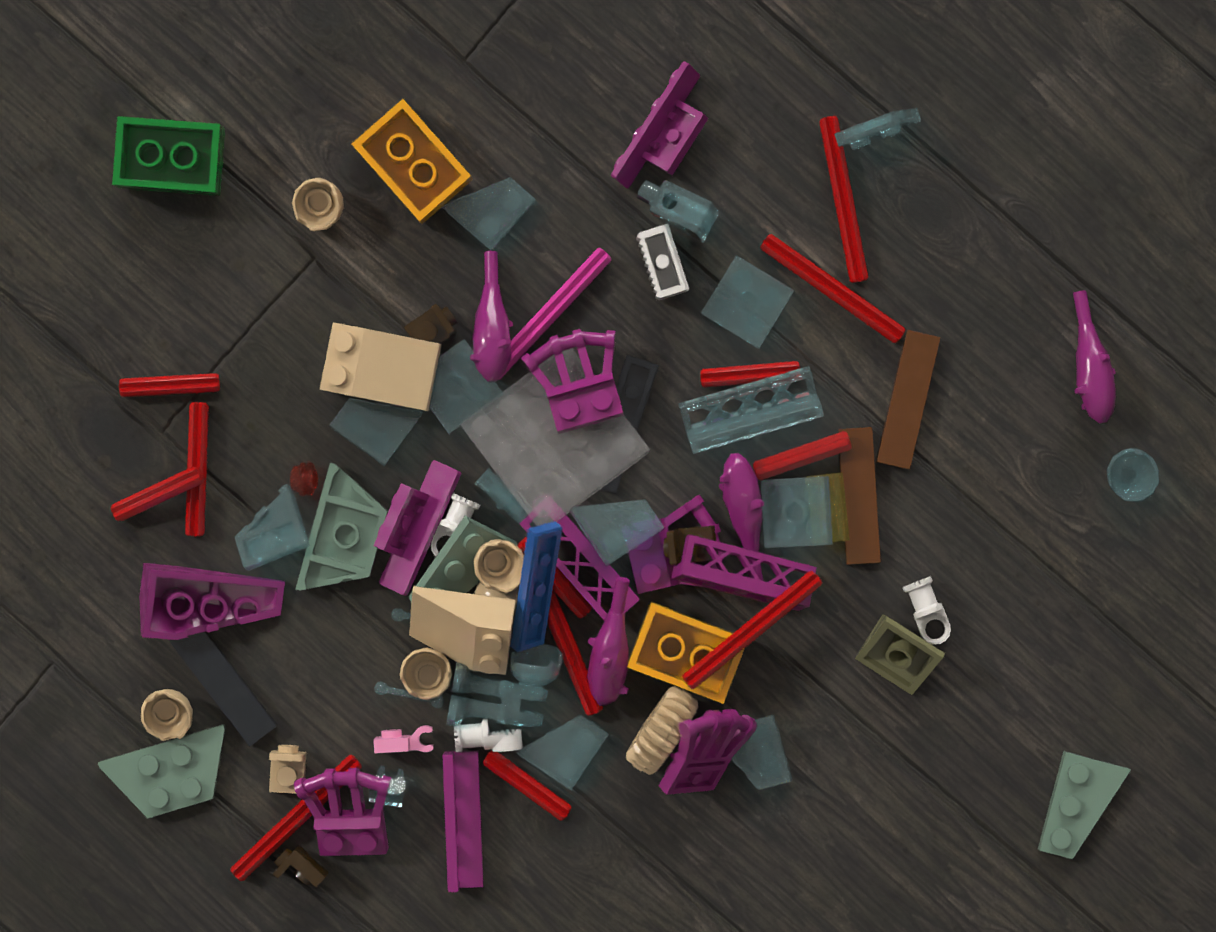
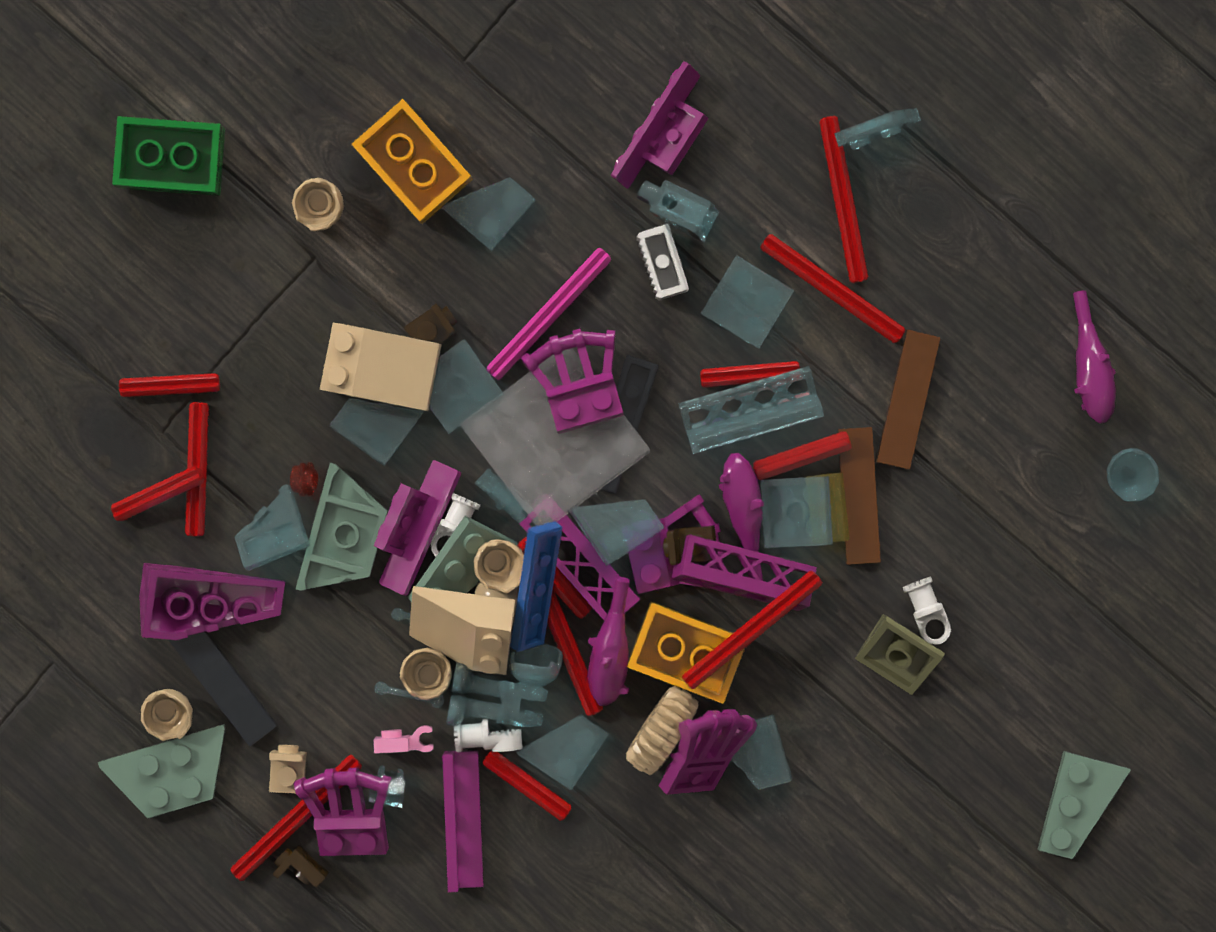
(491, 326): magenta piece -> none

